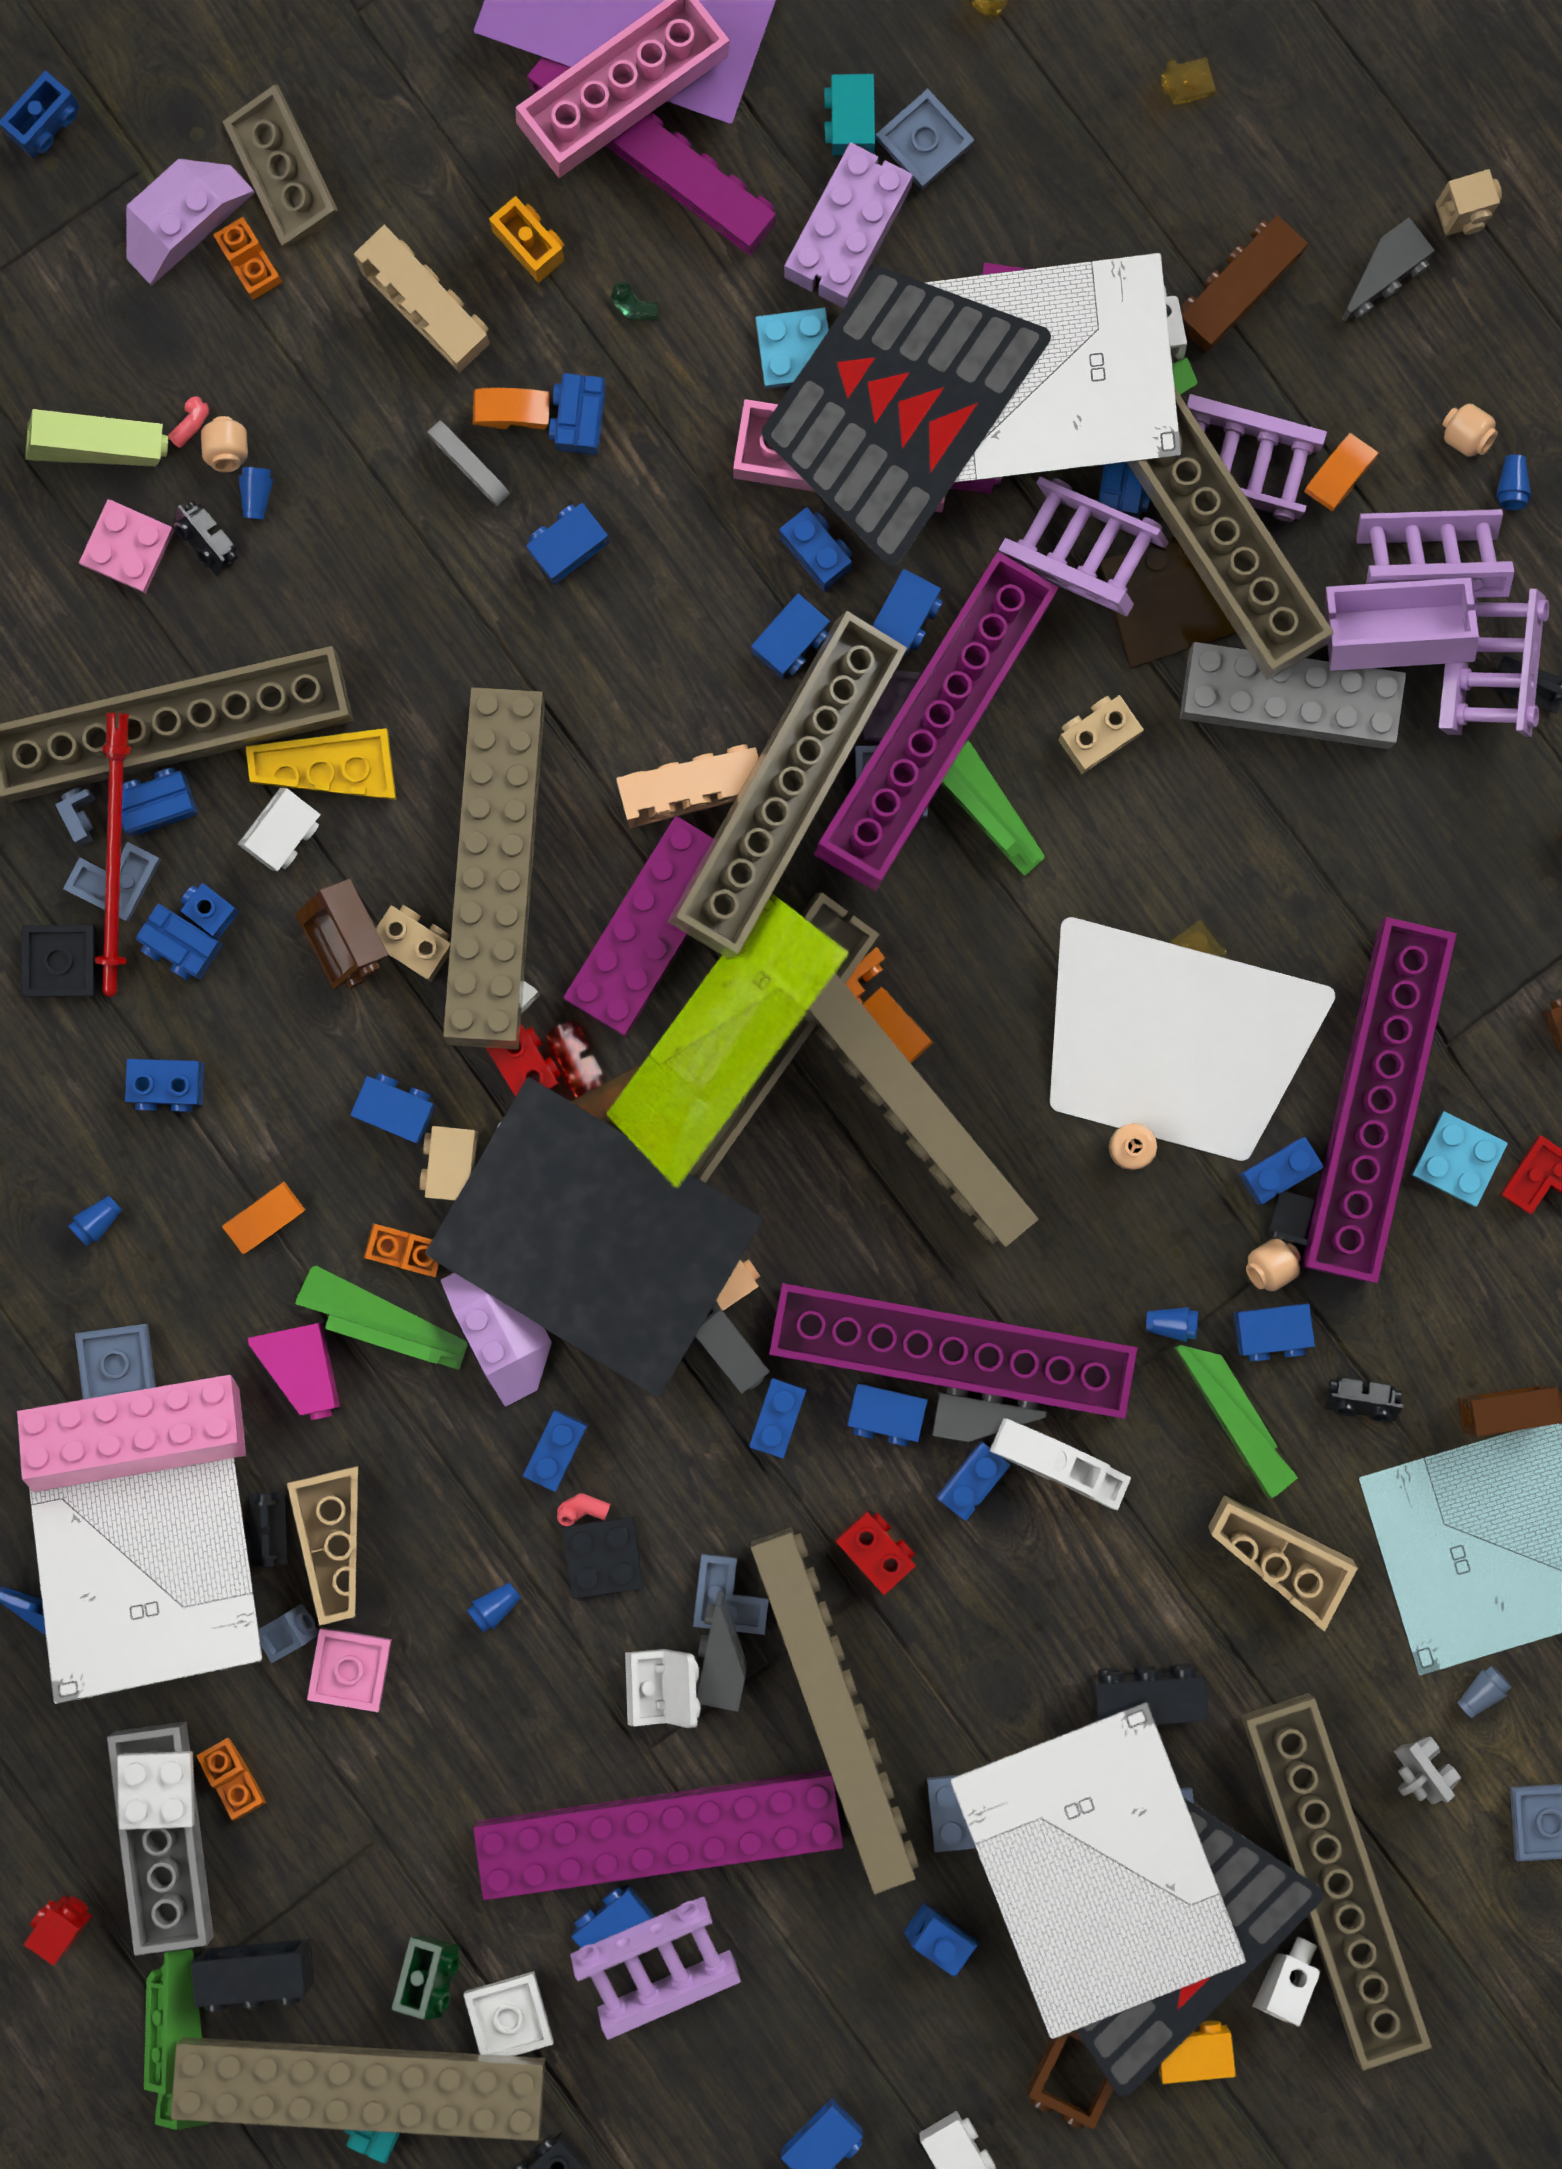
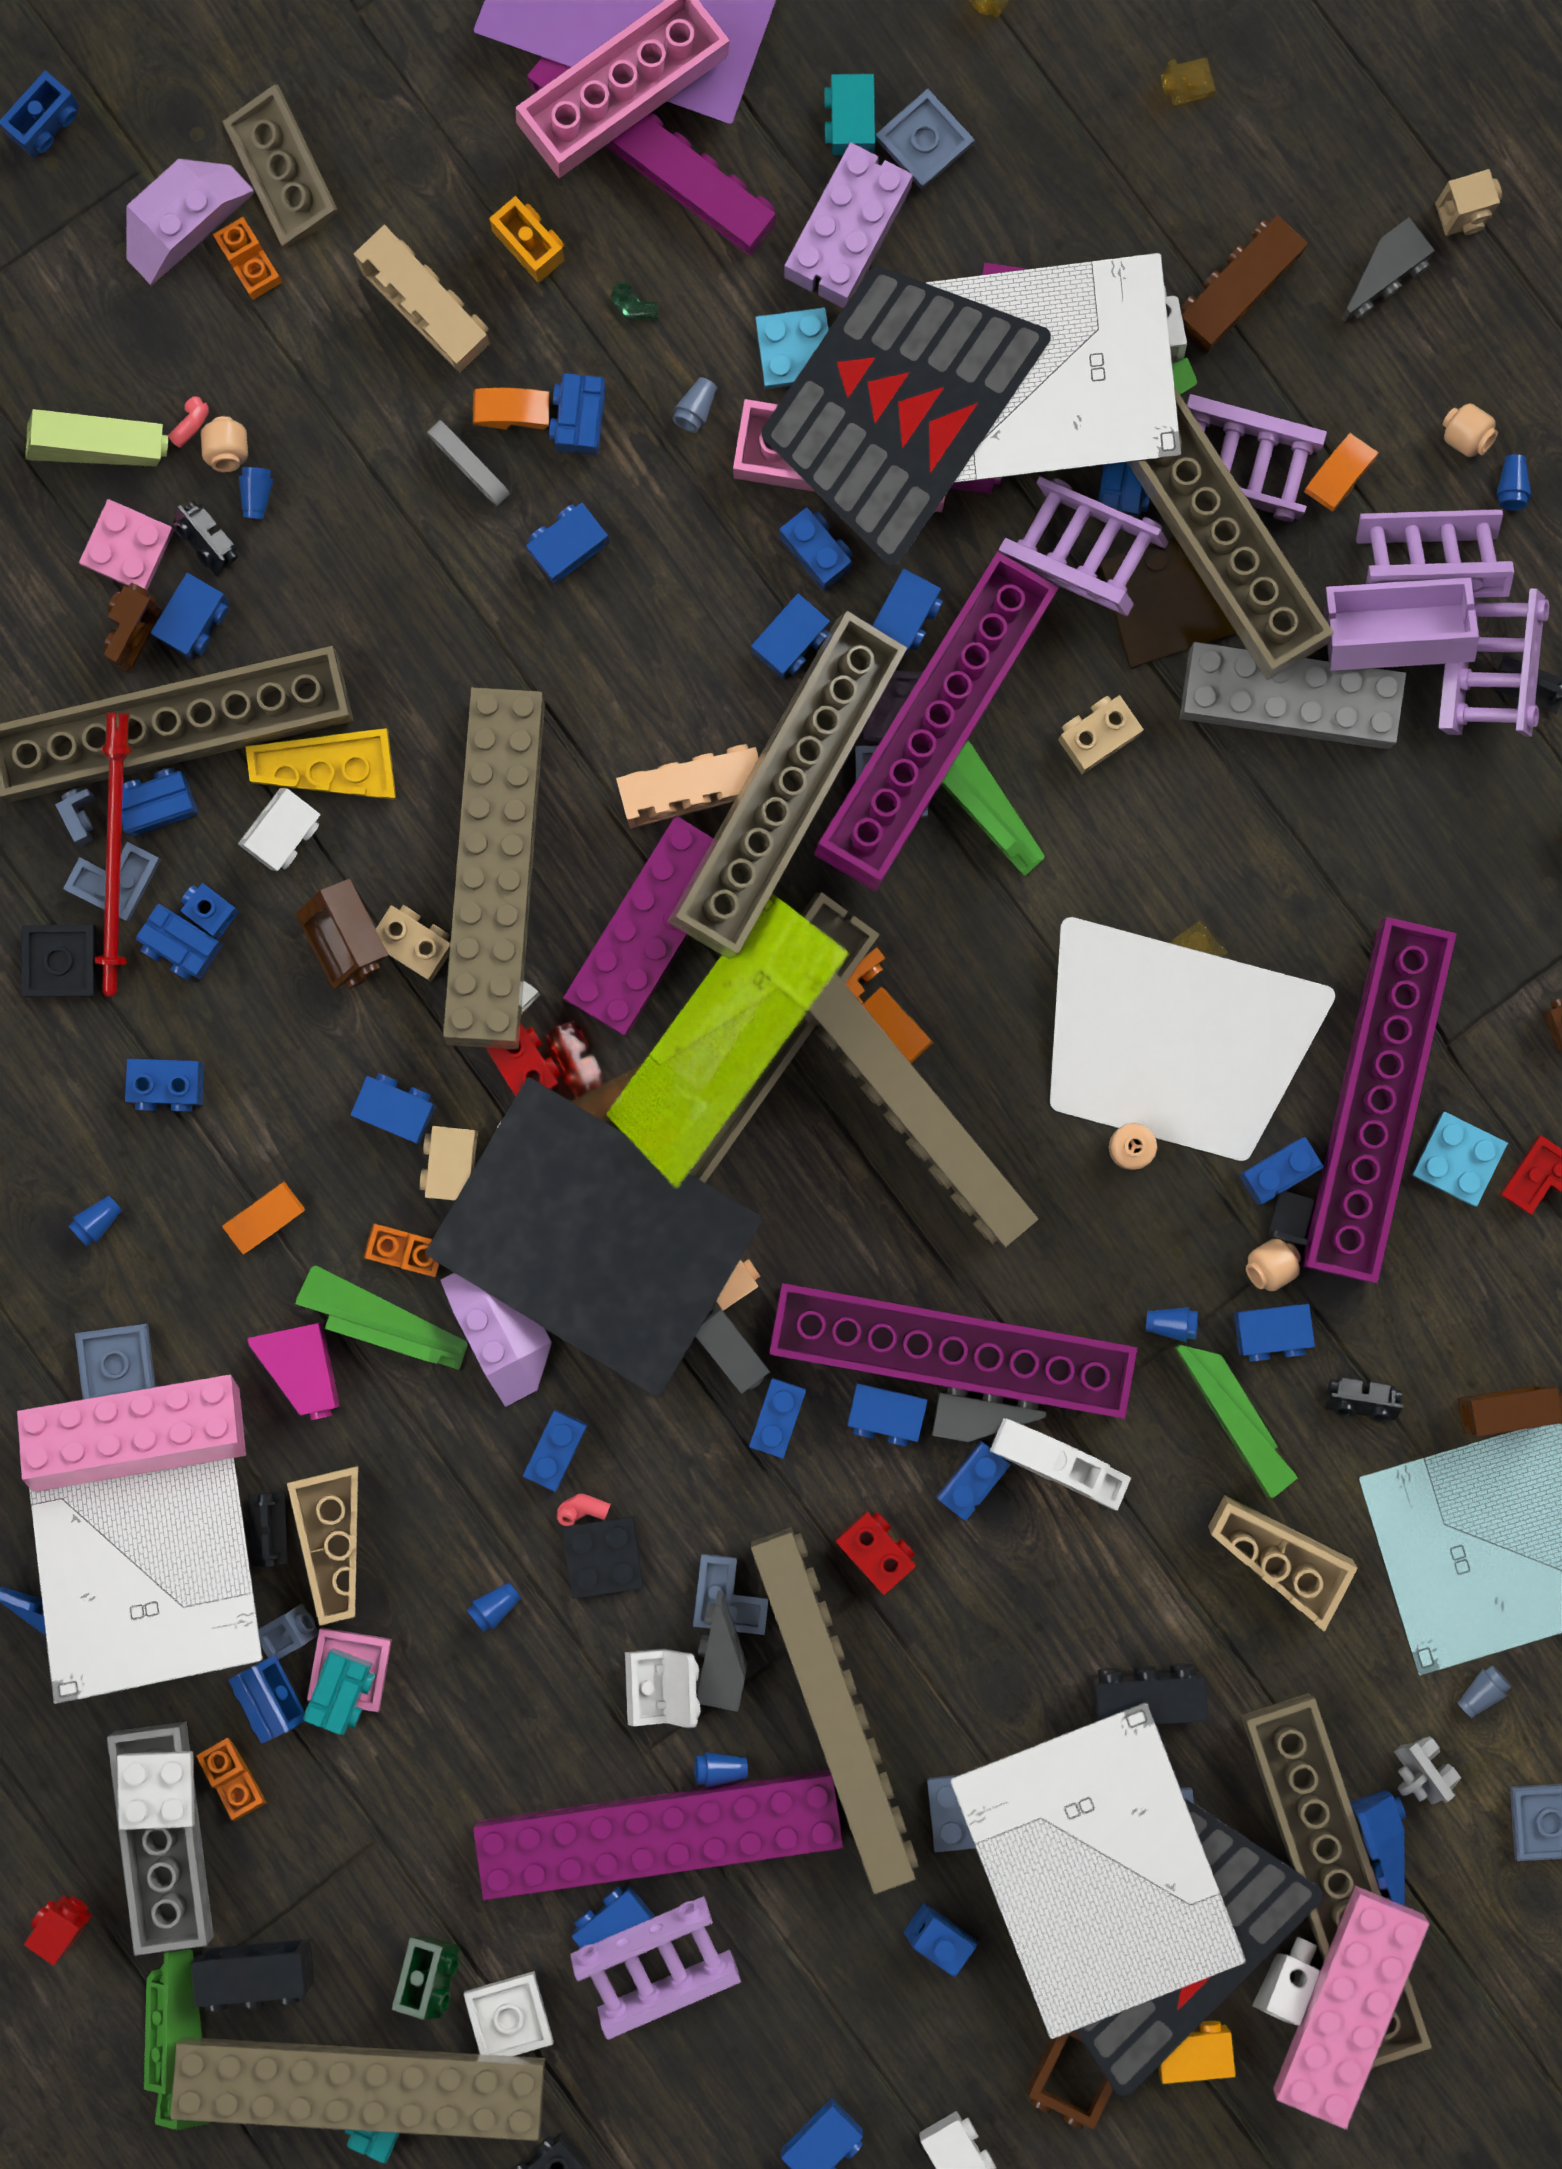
(135, 617): none -> reddish brown plate
(191, 617): none -> blue brick
(267, 1699): none -> blue brick
(338, 1692): none -> teal brick
(695, 405): none -> sand blue cone
(718, 1769): none -> blue cone
(1350, 2007): none -> bright pink brick
(1383, 1838): none -> blue wedge

